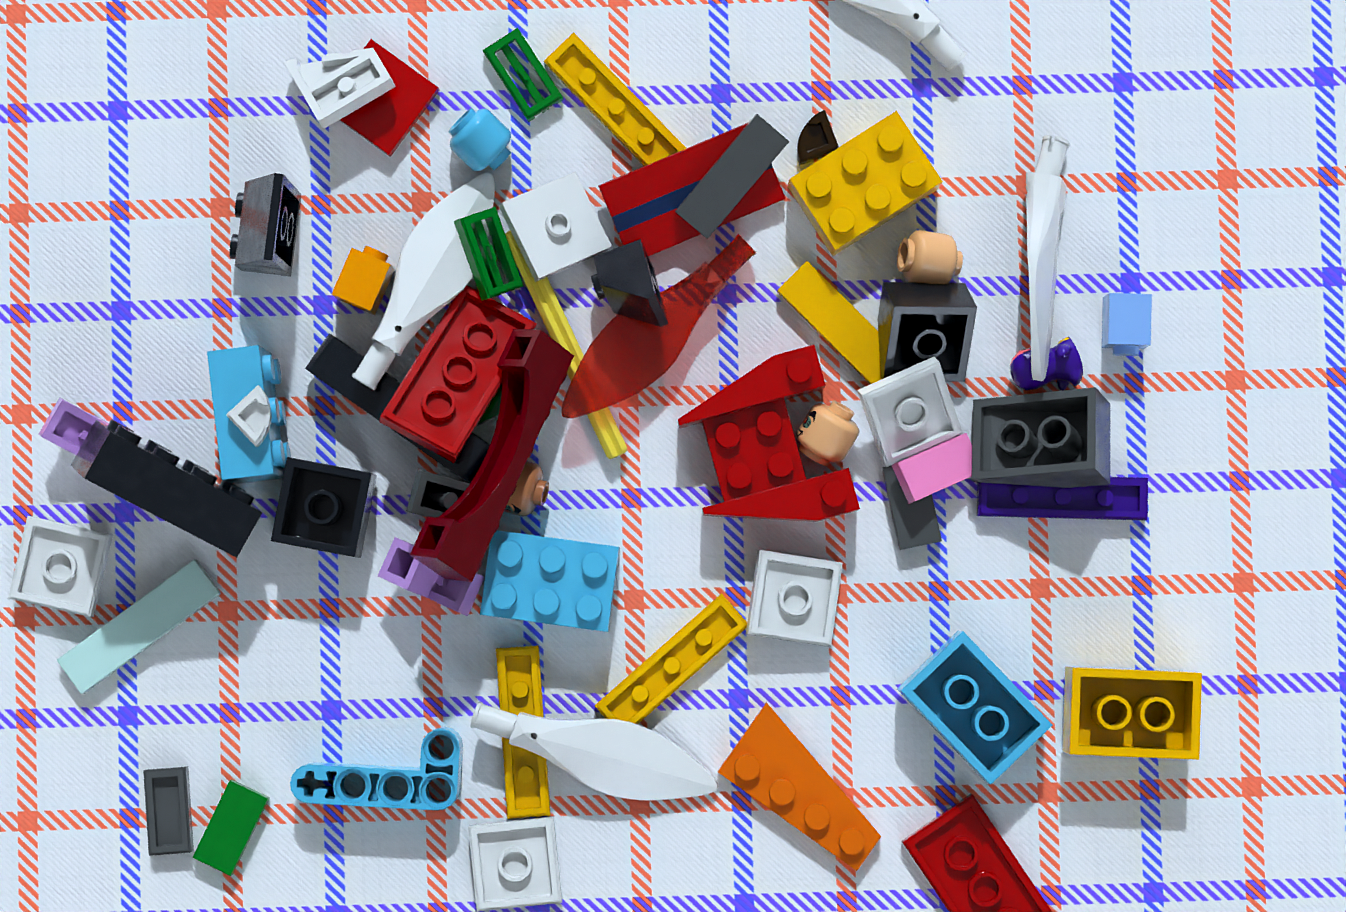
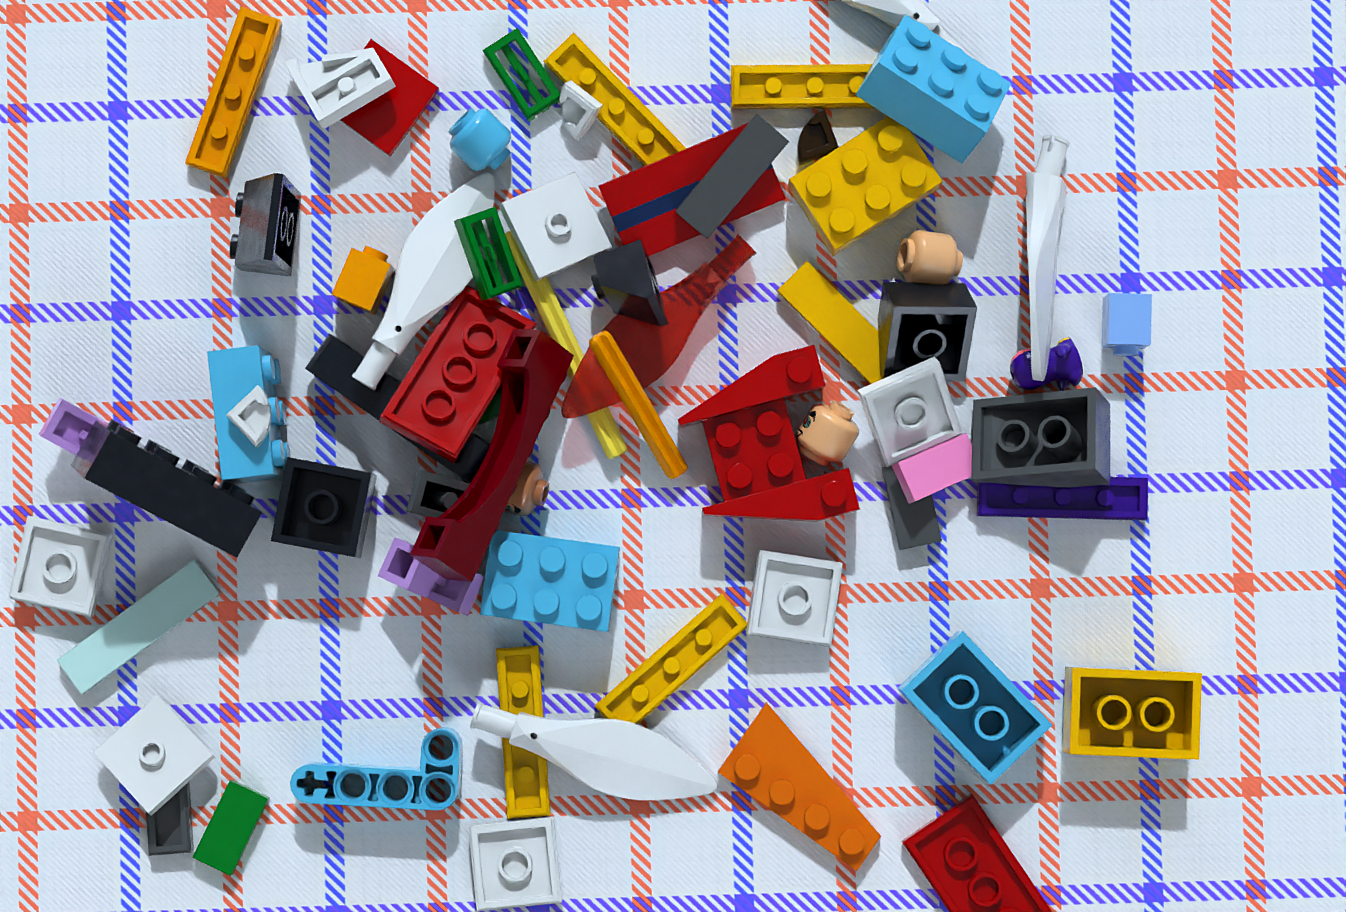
(154, 755): none -> white plate
(233, 92): none -> light orange tile
(578, 109): none -> white tile
(638, 404): none -> light orange axle
(797, 86): none -> yellow tile
(933, 89): none -> medium azure brick

